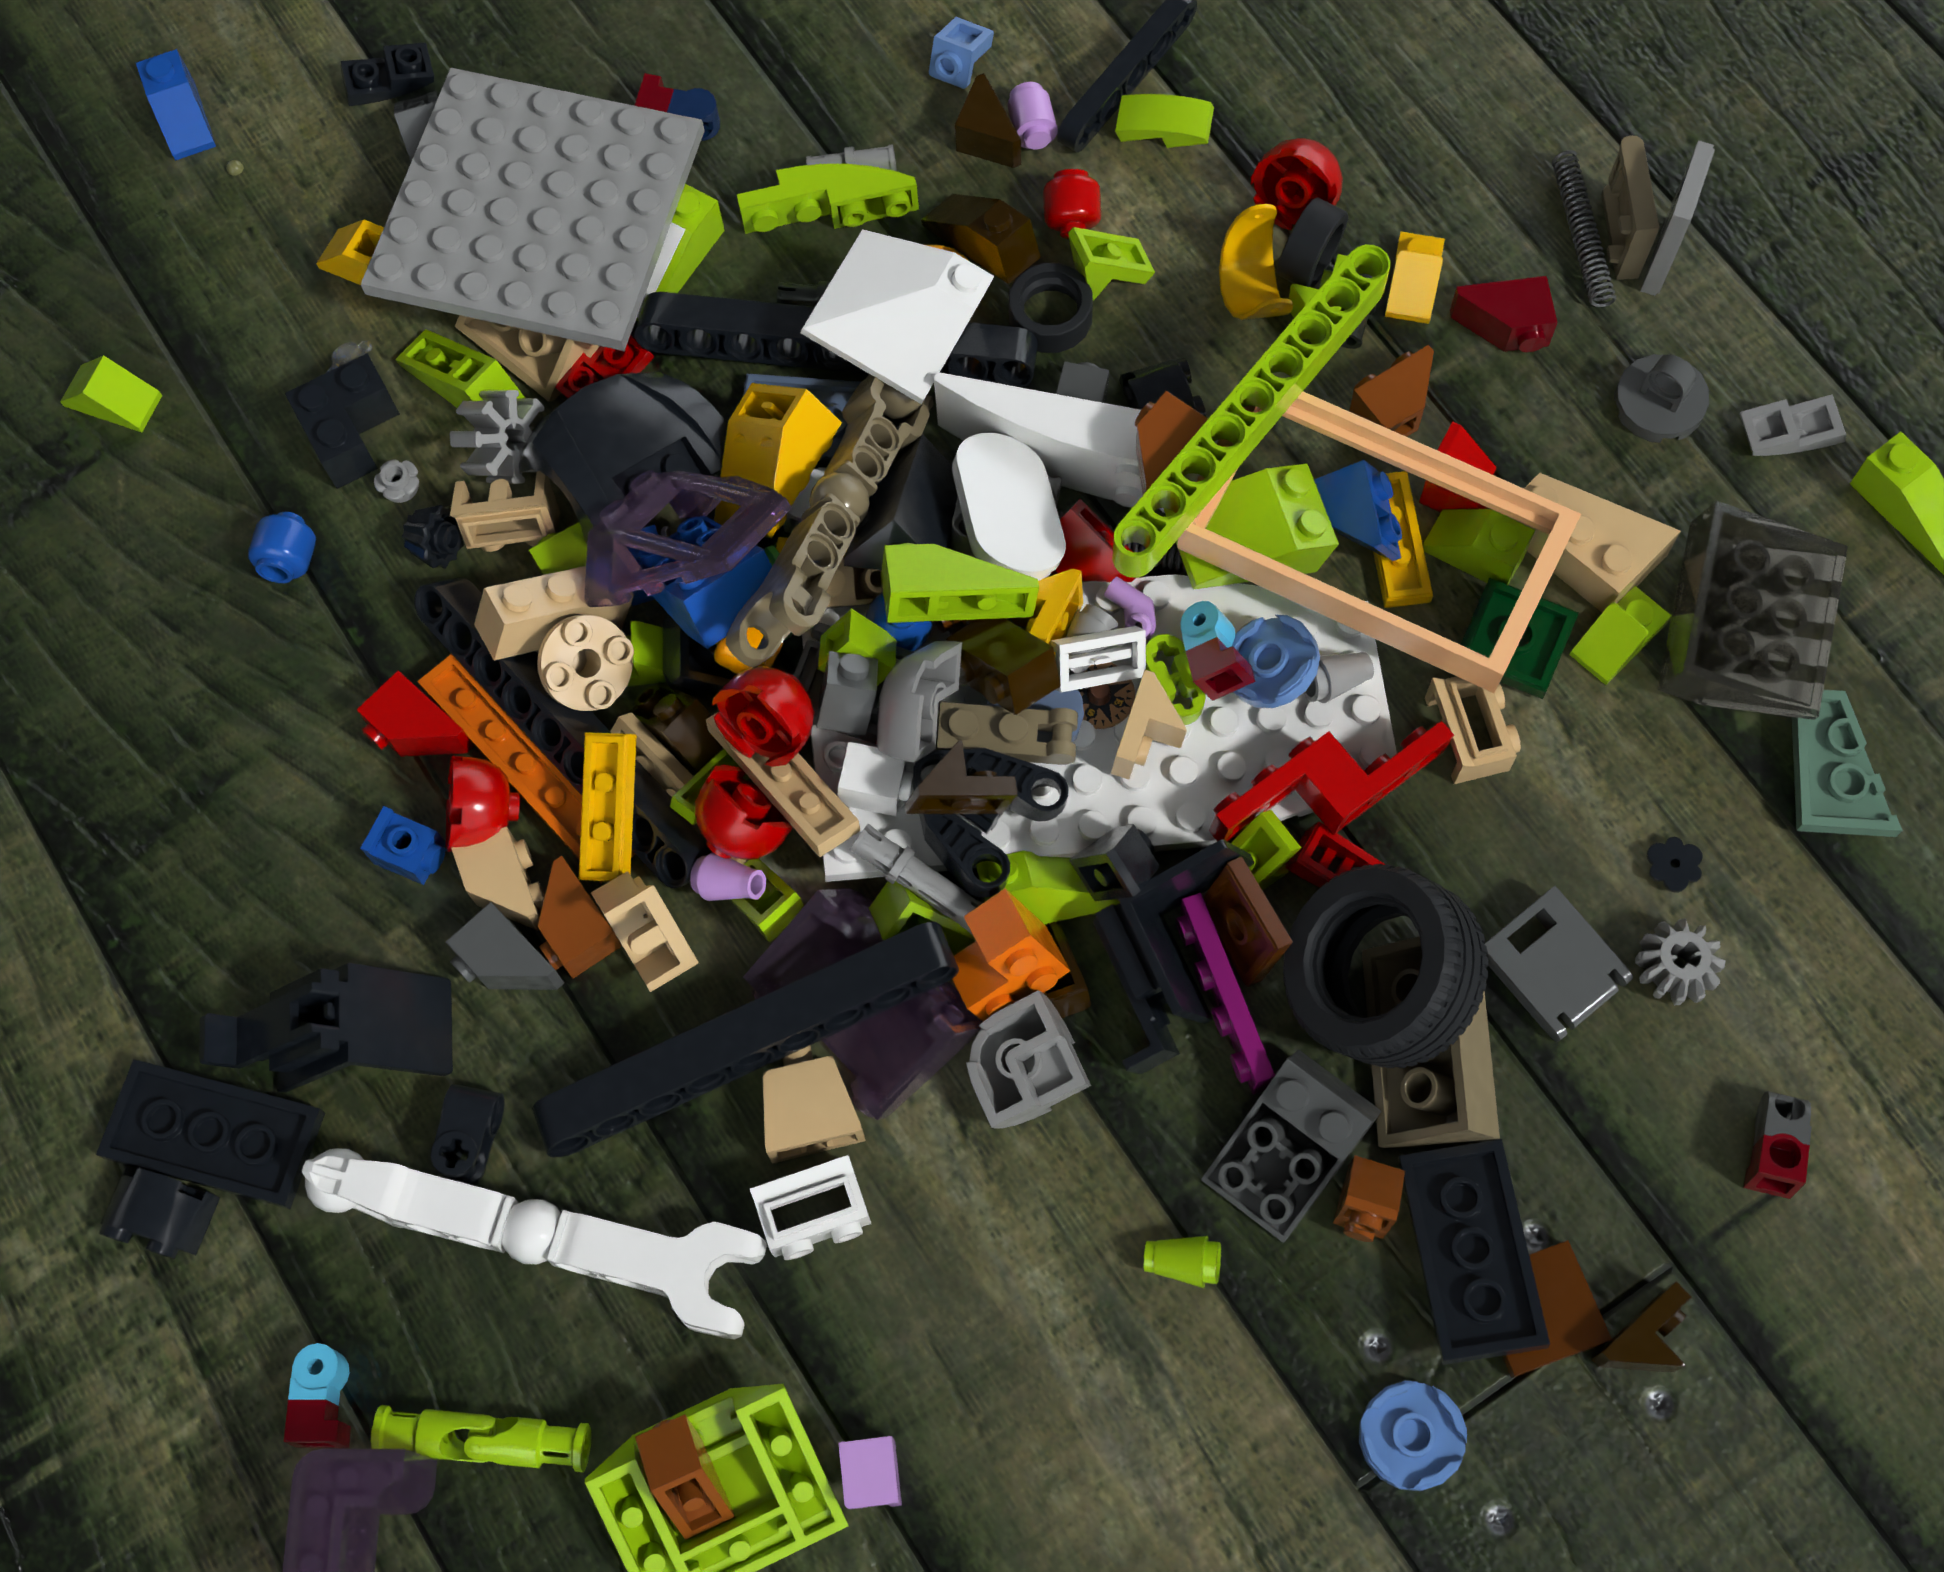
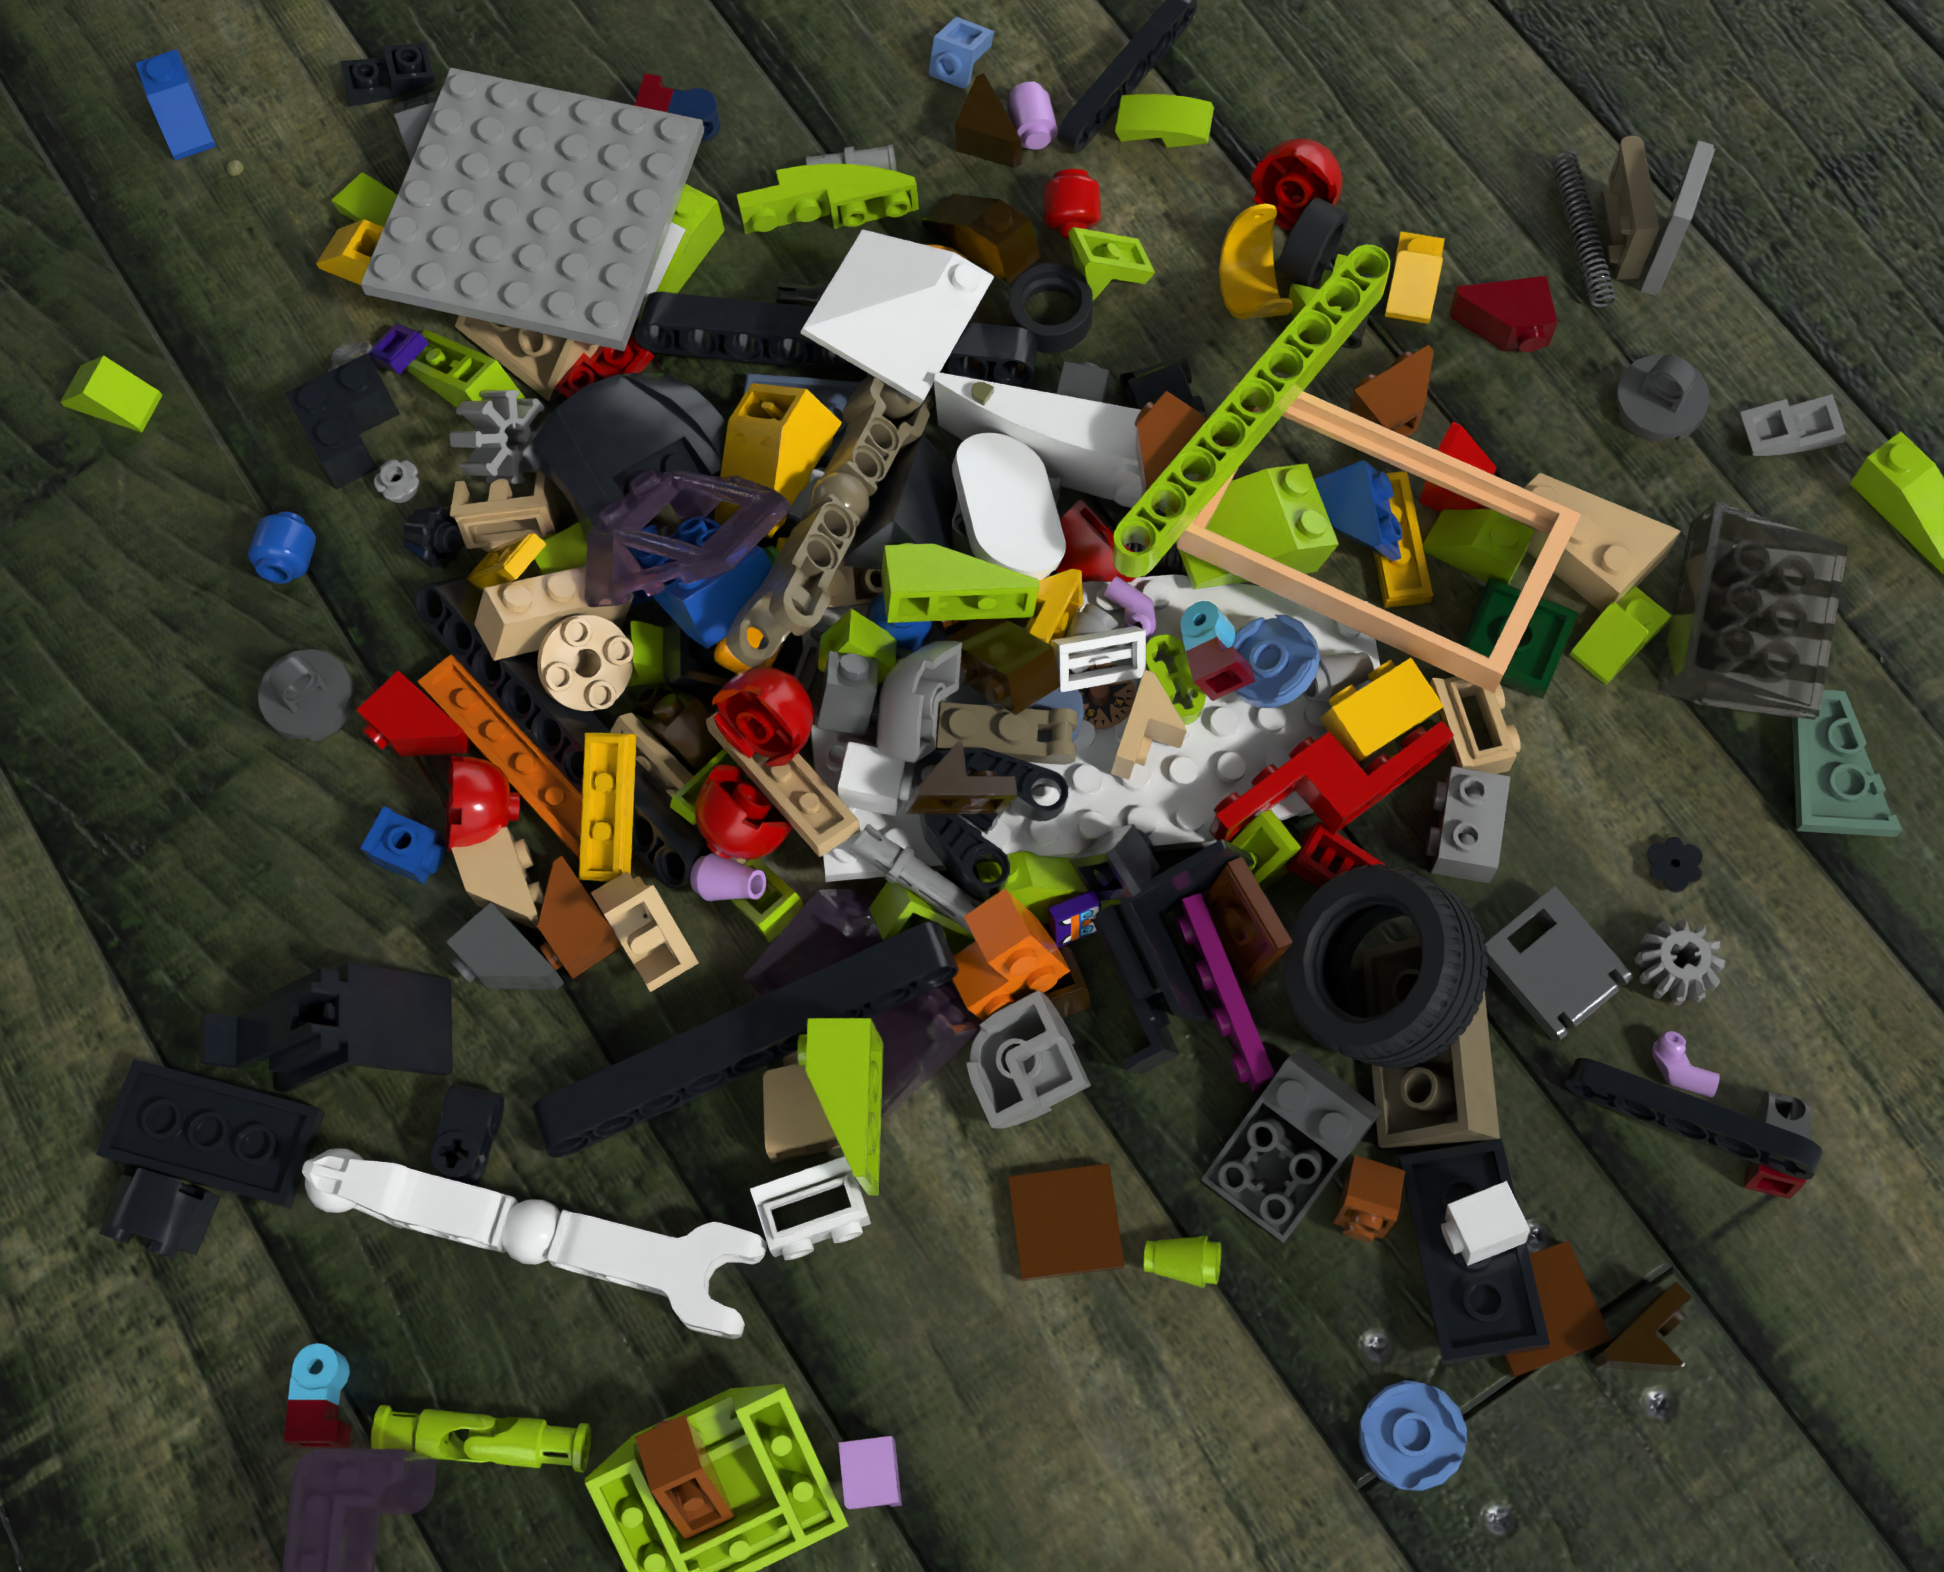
(306, 695): none -> dark grey tile
(365, 200): none -> lime slope
(397, 348): none -> dark purple tile
(506, 562): none -> yellow tile
(846, 1072): none -> lime slope
(981, 392): none -> olive piece
(1065, 1222): none -> reddish brown tile
(1073, 918): none -> dark purple tile
(1381, 710): none -> yellow brick
(1468, 825): none -> light grey brick
(1485, 1224): none -> white brick
(1676, 1068): none -> lavender arm
(1695, 1118): none -> black beam

